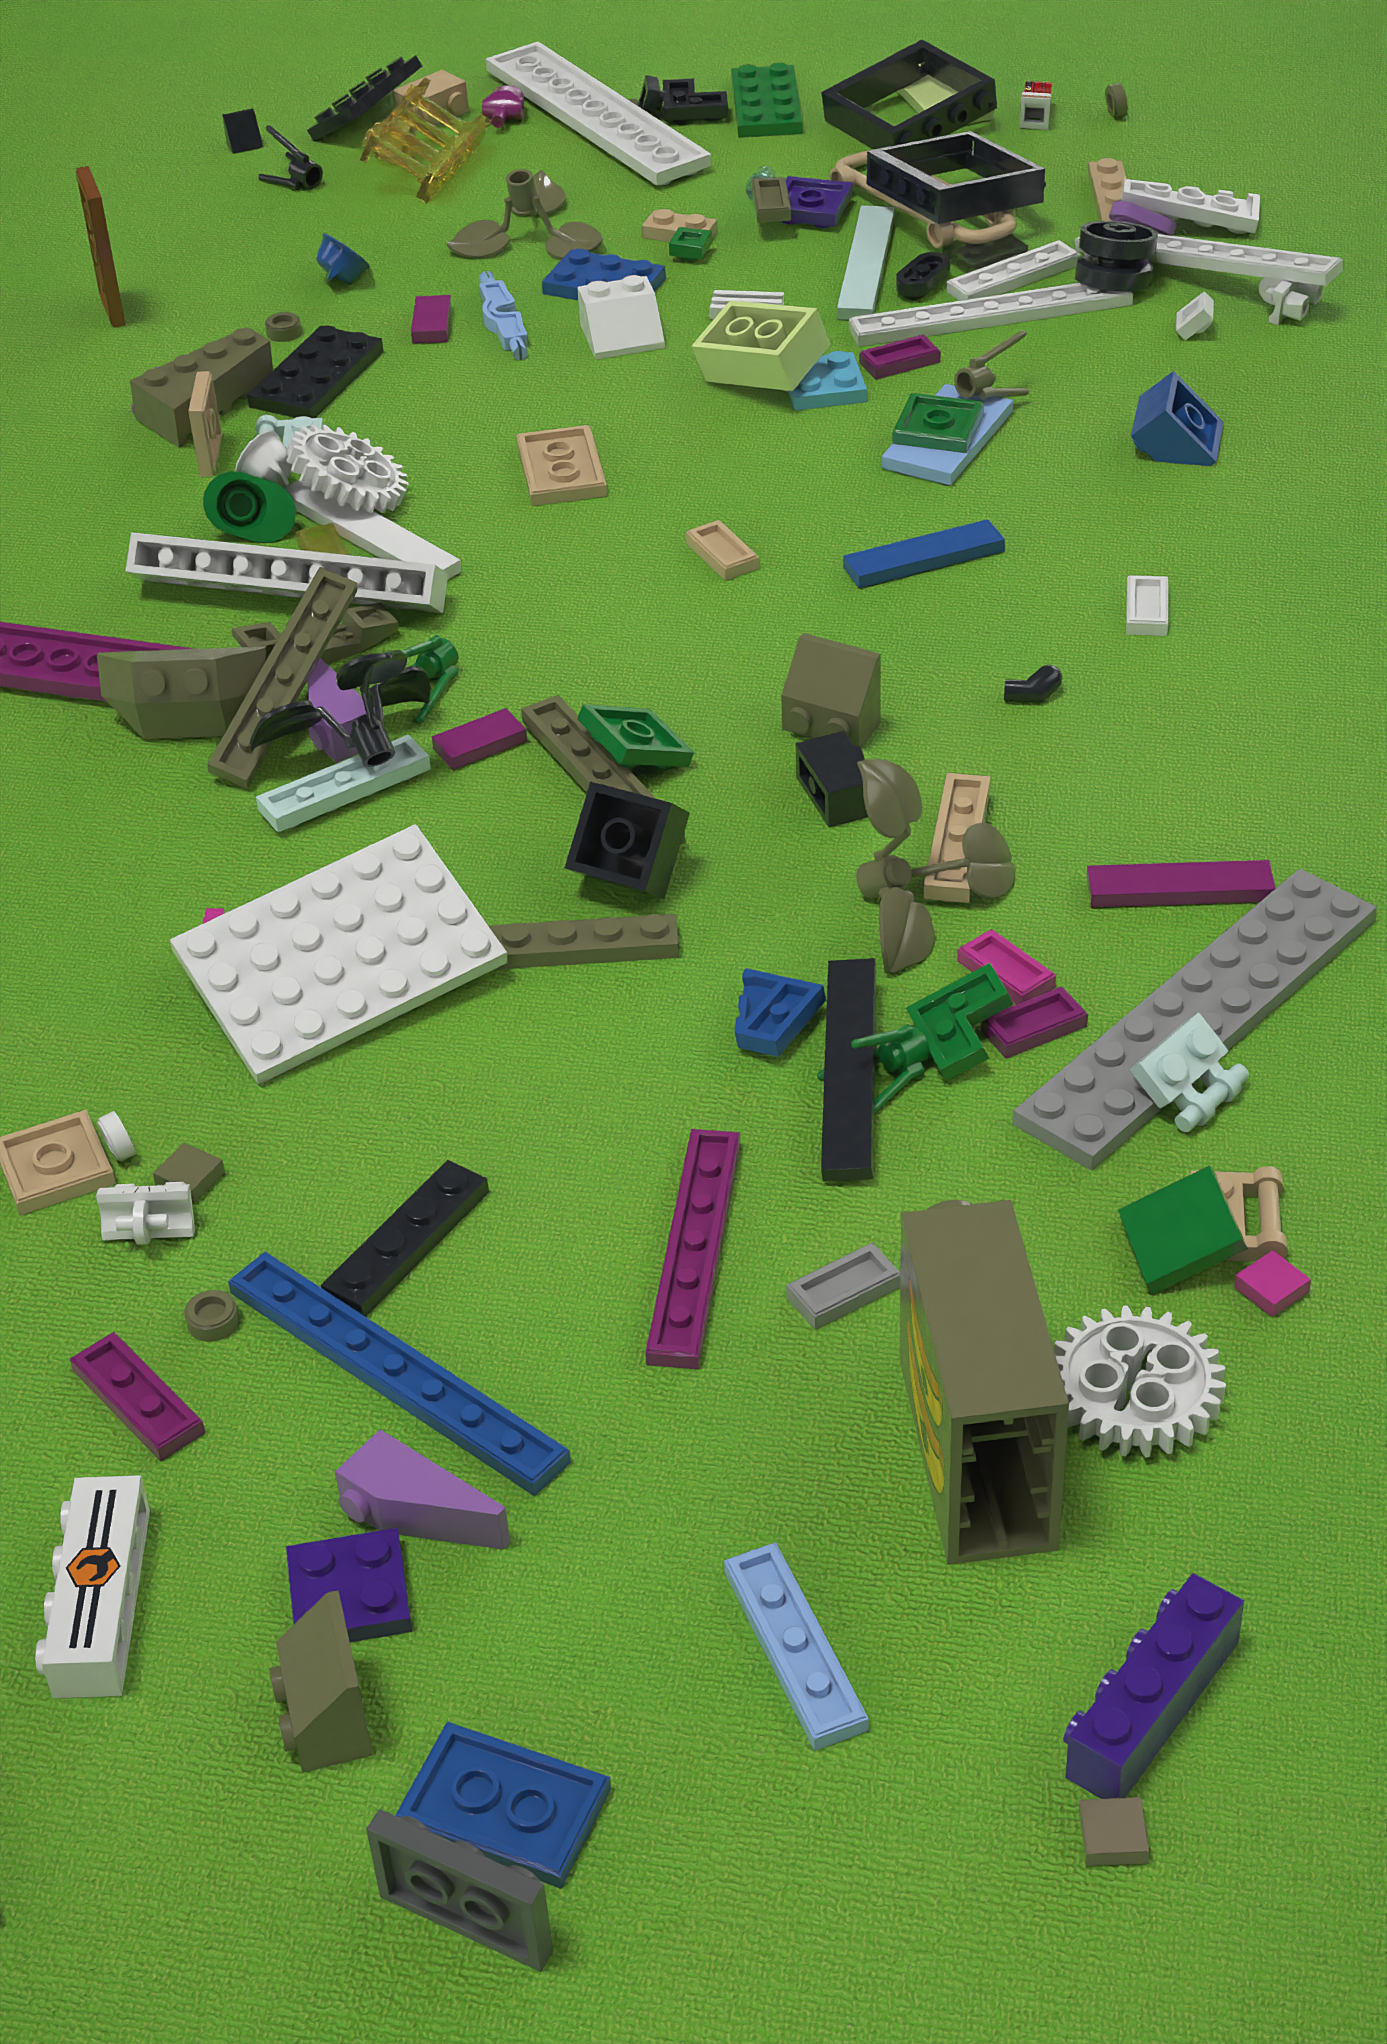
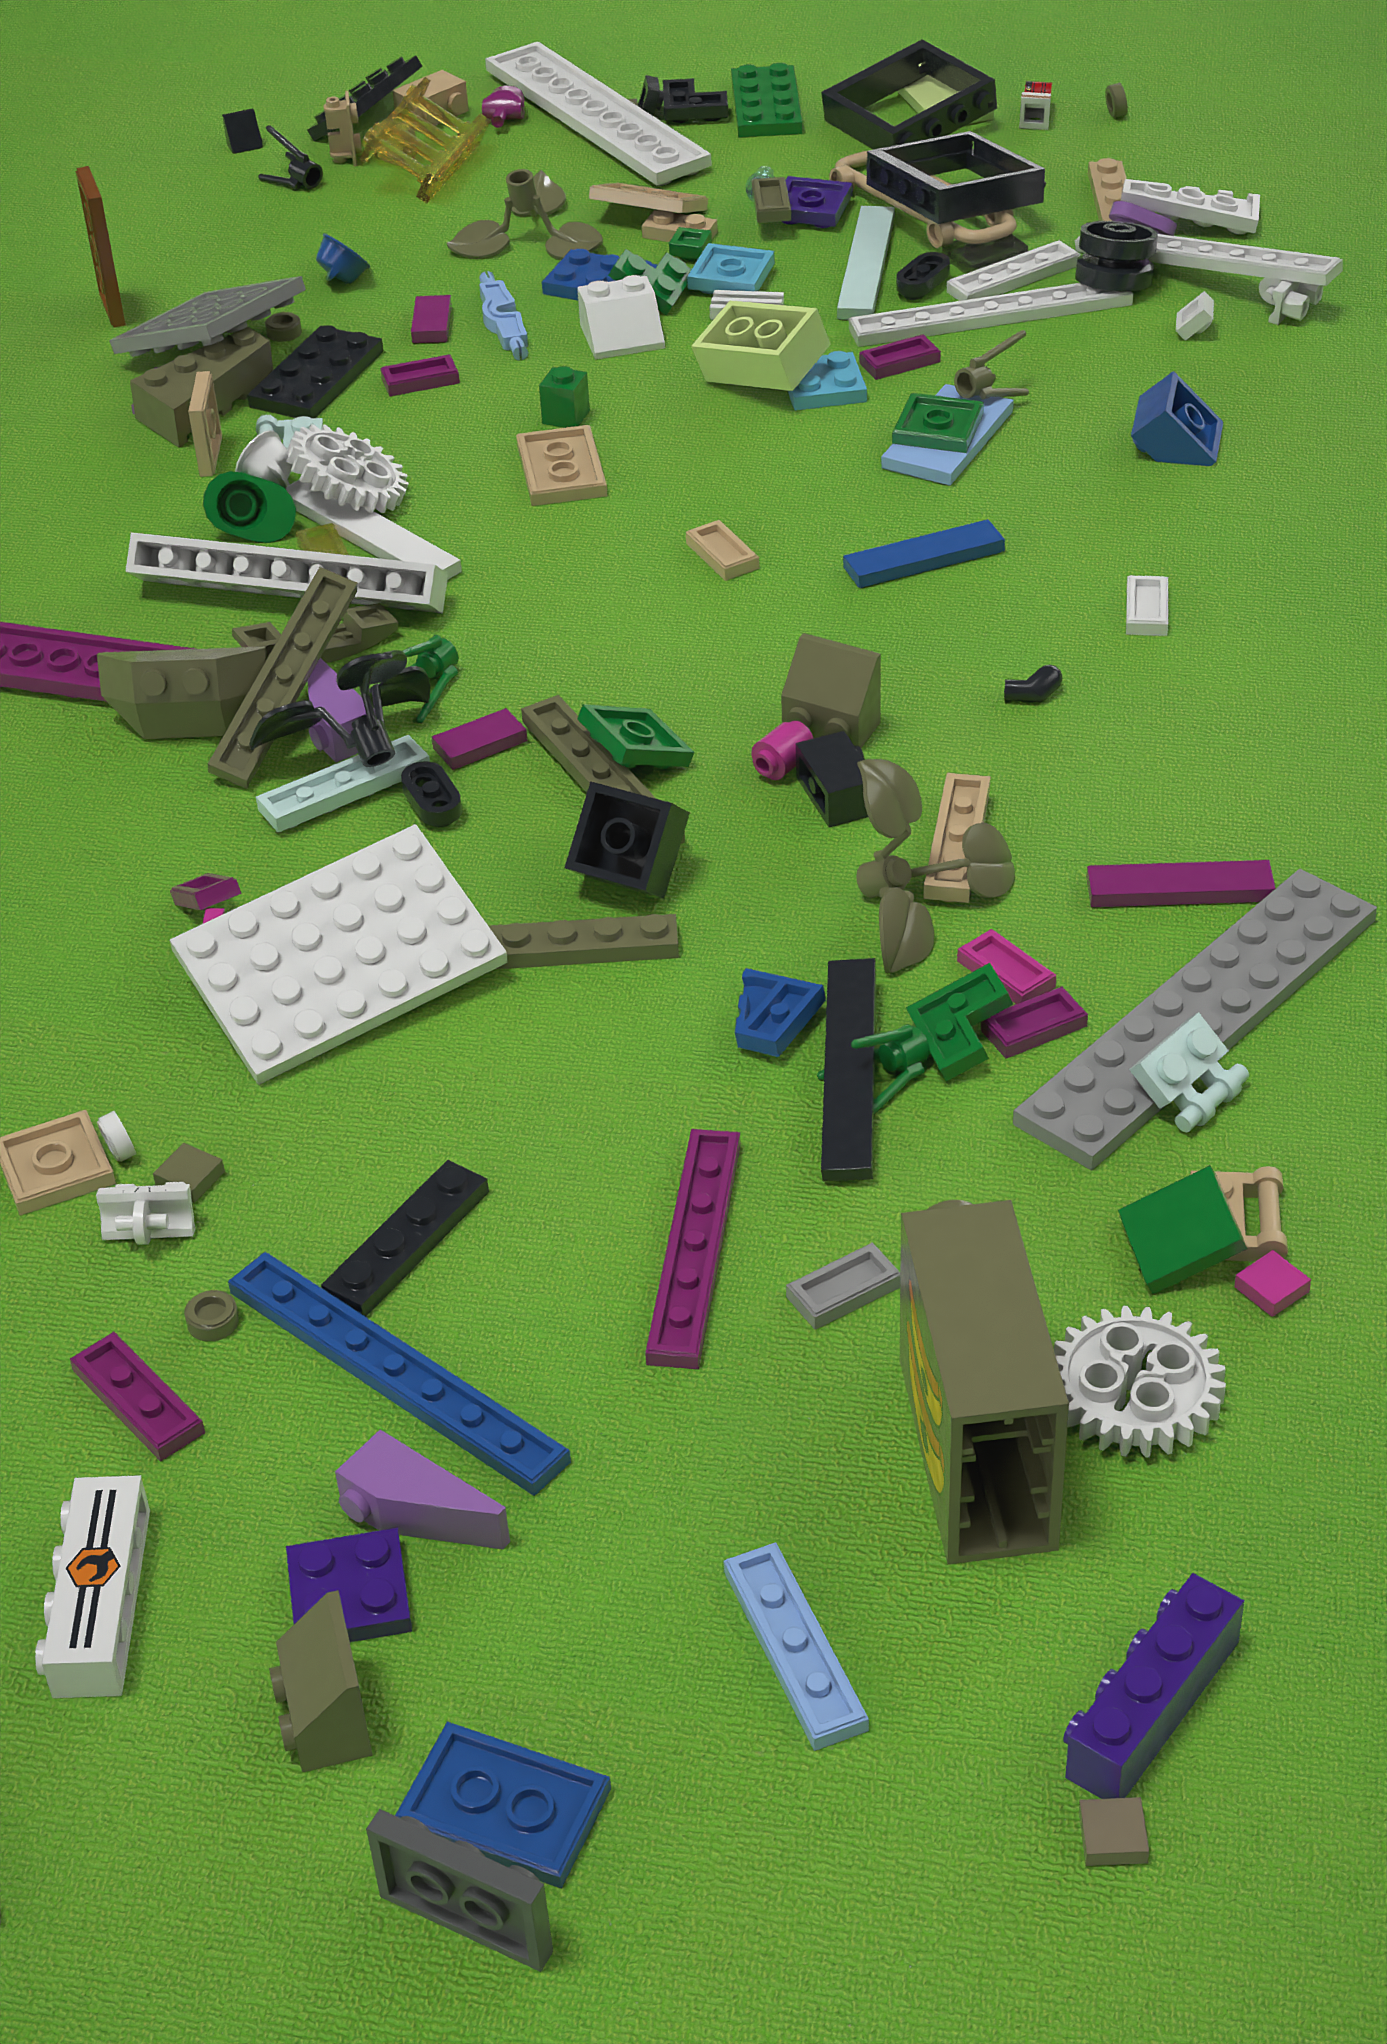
(205, 891): none -> magenta tile
(208, 317): none -> light grey plate
(342, 116): none -> tan hinge
(419, 375): none -> magenta tile
(431, 793): none -> black plate
(564, 397): none -> green brick
(648, 197): none -> tan tile
(666, 279): none -> green plate
(730, 269): none -> medium azure plate
(776, 751): none -> dark pink brick

